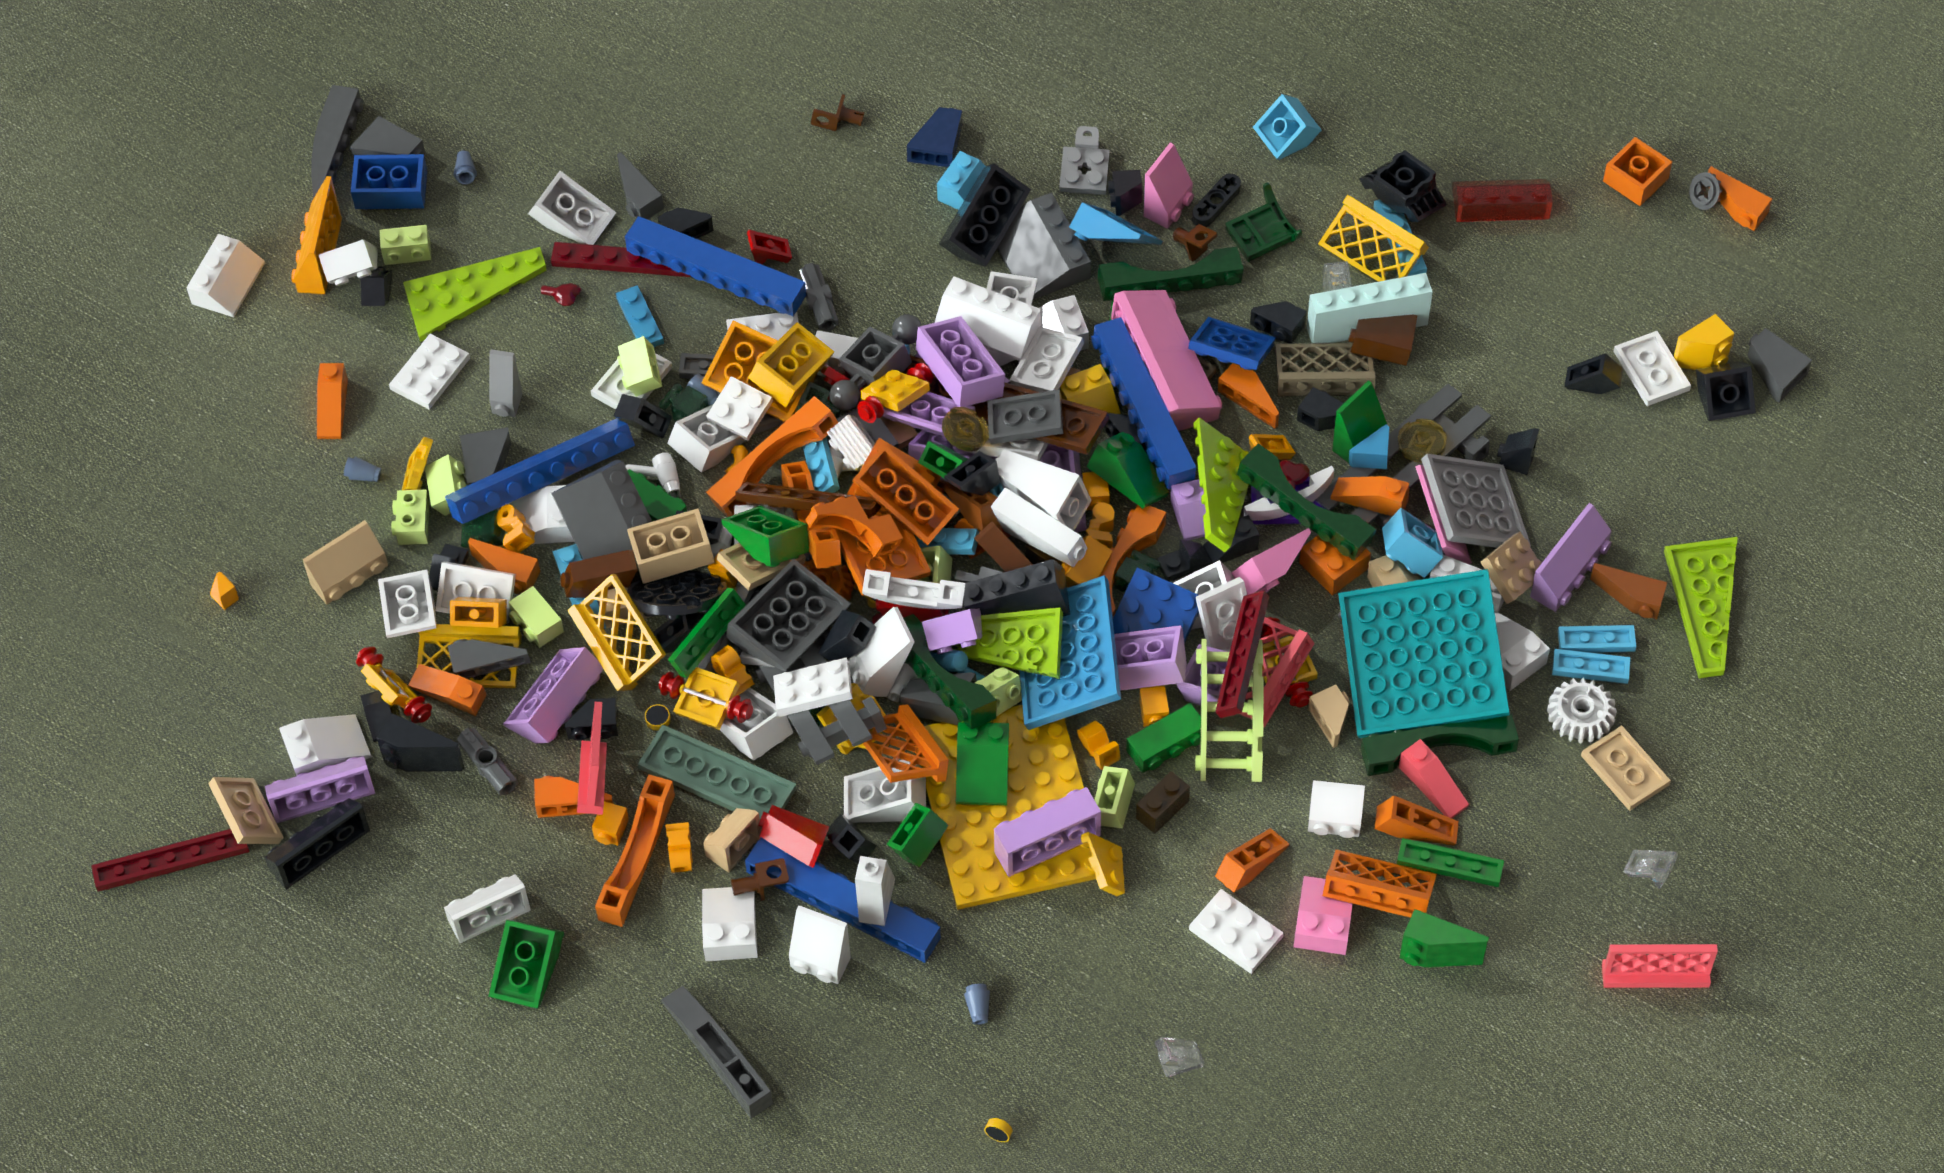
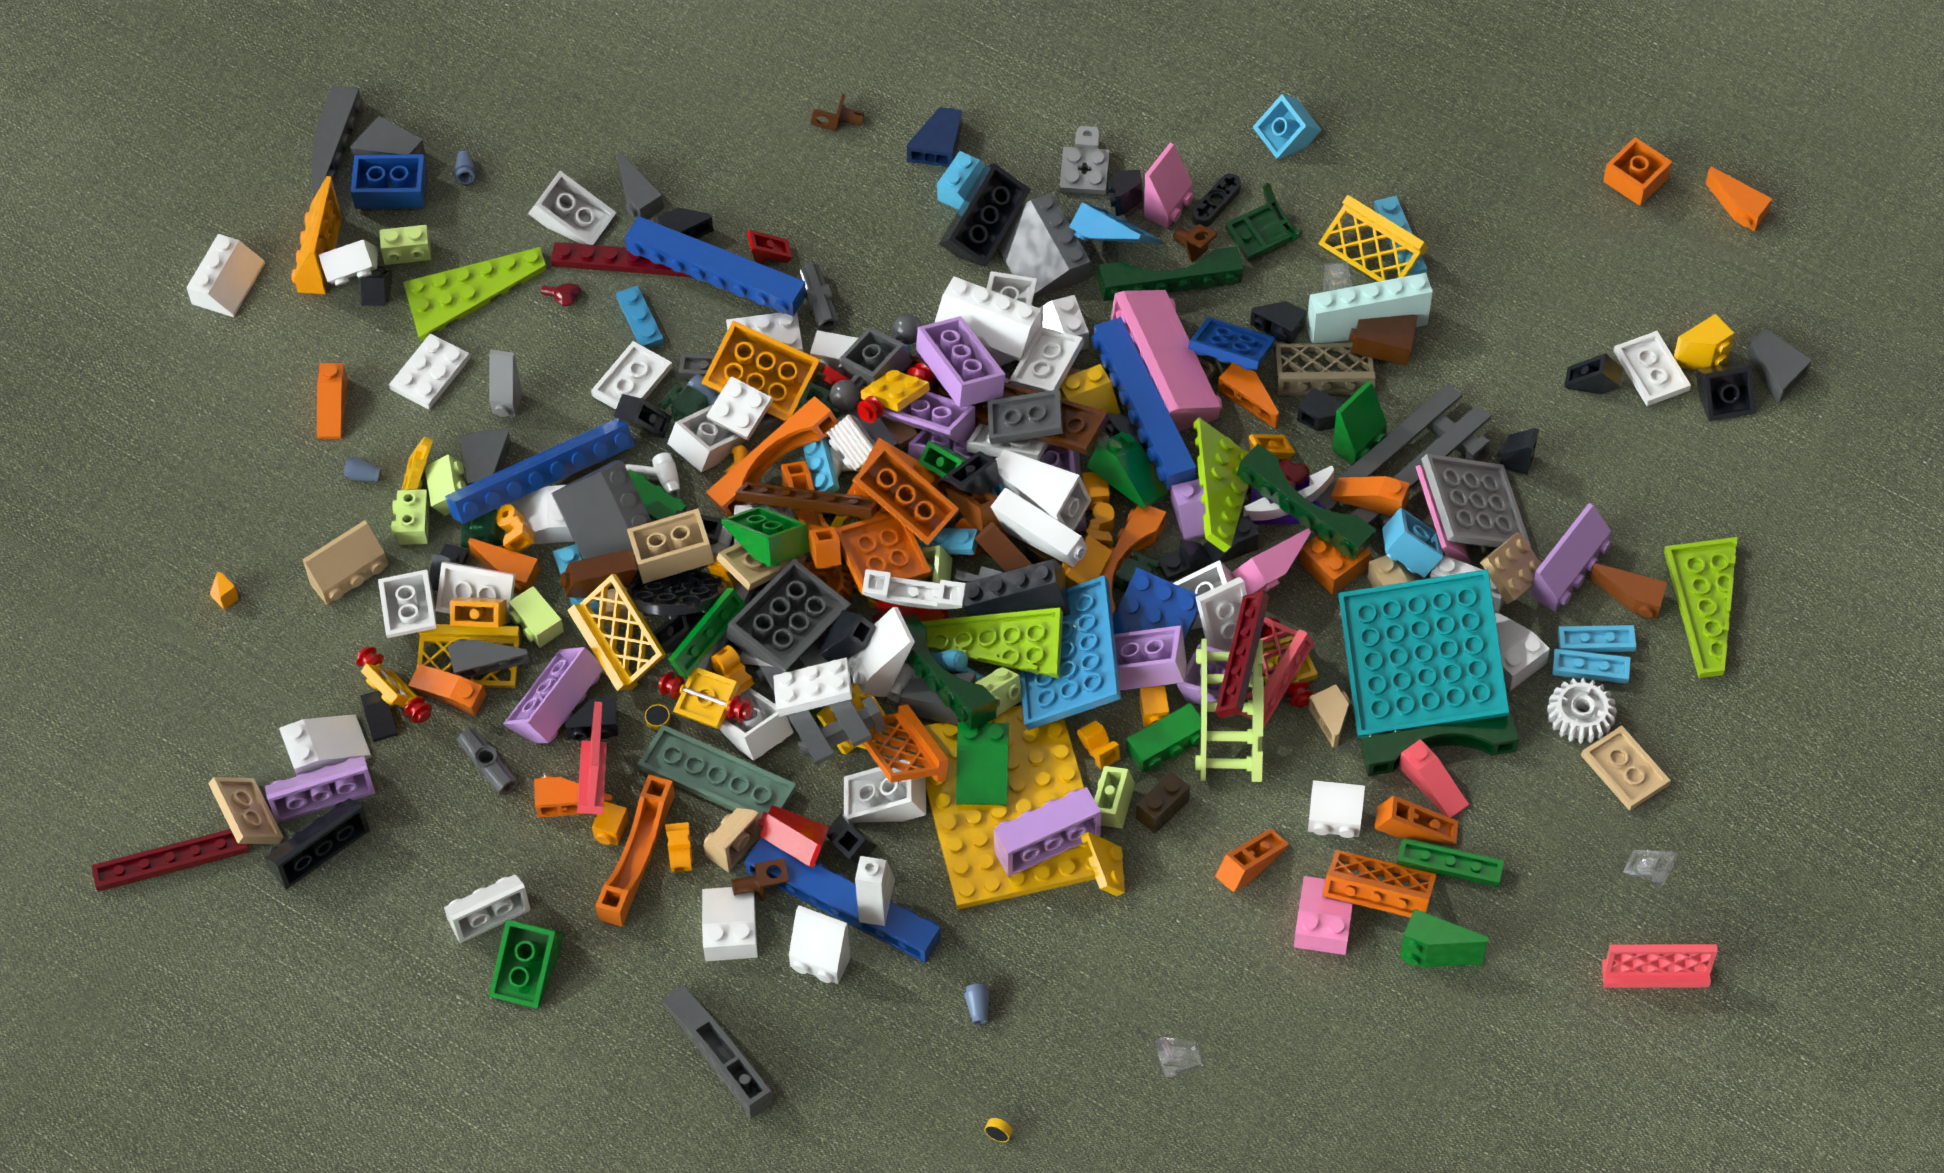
(417, 748): black slope -> none
(639, 366): yellowish green brick -> none
(790, 364): yellow slope -> none
(876, 533): orange arch -> none
(917, 834): green brick -> none
(952, 630): lavender slope -> none
(965, 429): clear yellow tile -> none
(1236, 931): white plate -> none
(1371, 451): dark azure slope -> none
(1406, 186): black slope -> none
(1421, 438): clear yellow tile -> none
(1502, 200): clear red slope -> none
(1698, 187): dark grey gear -> none

